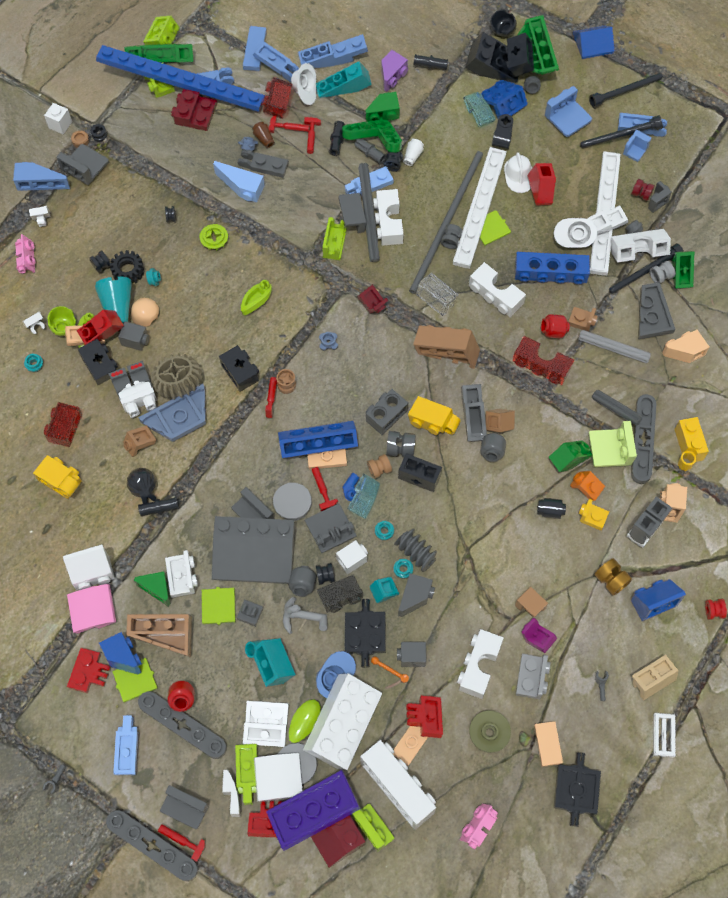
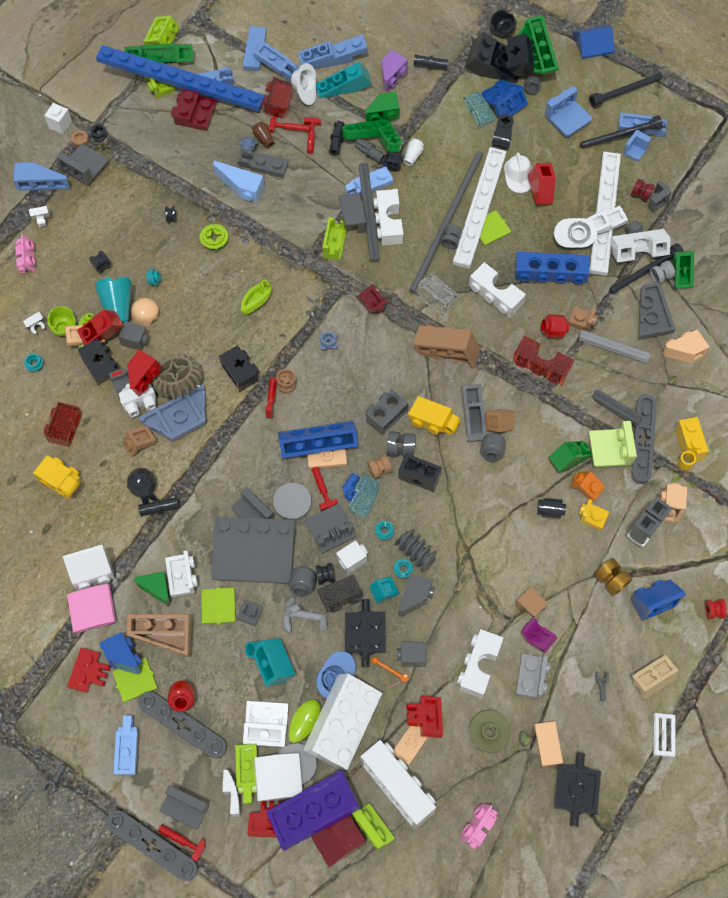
(127, 258): black tyre -> none
(142, 371): none -> red slope

